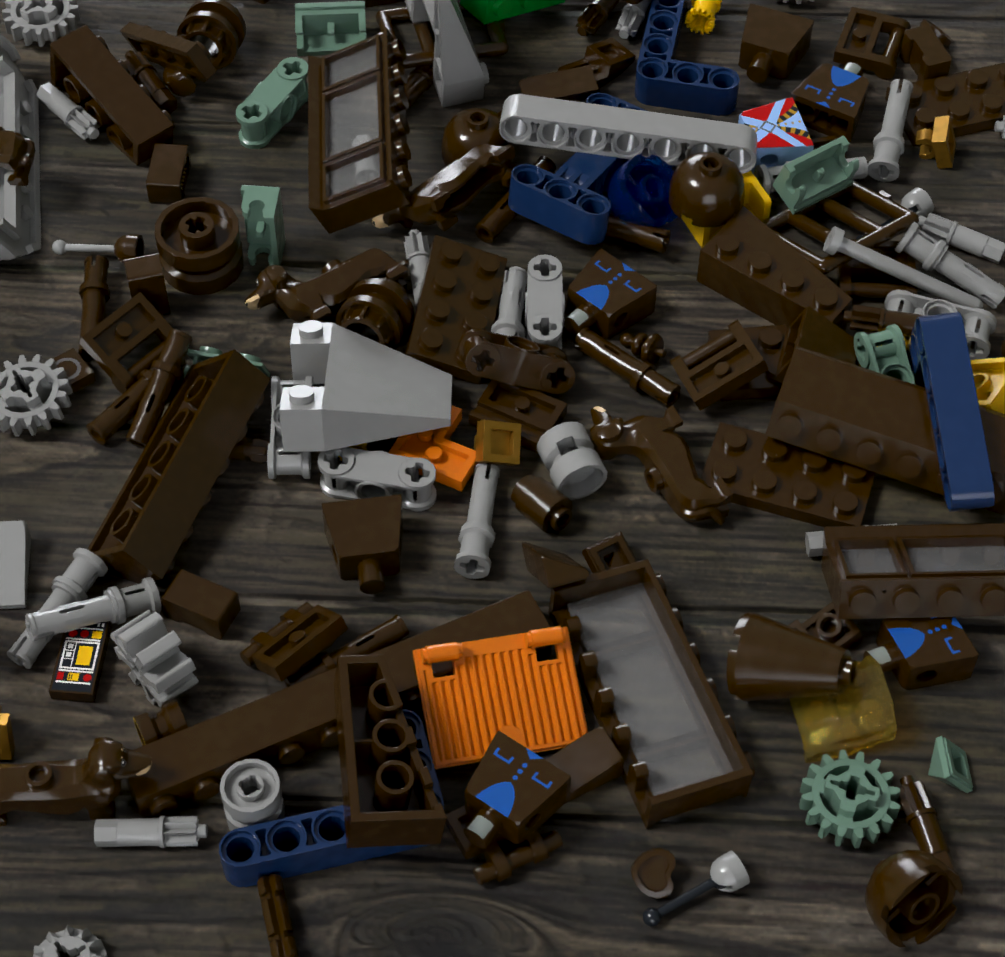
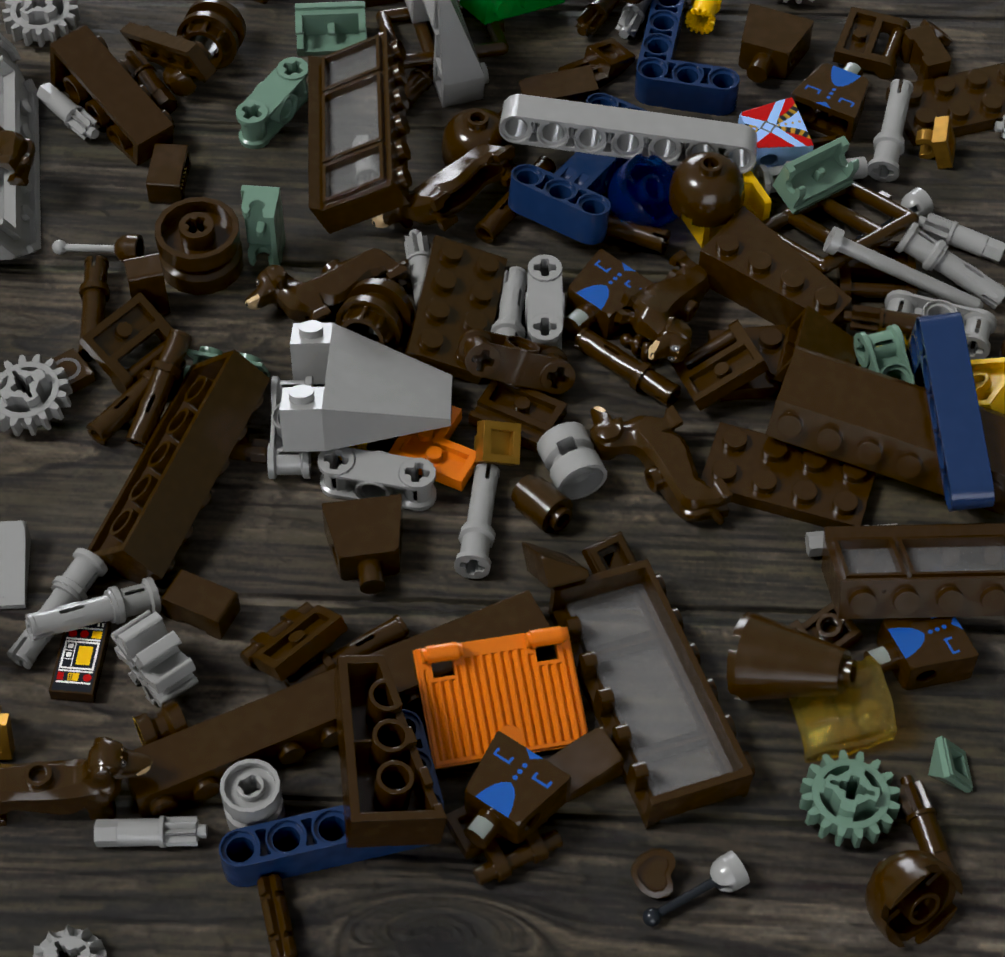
(663, 306): none -> dark brown animal

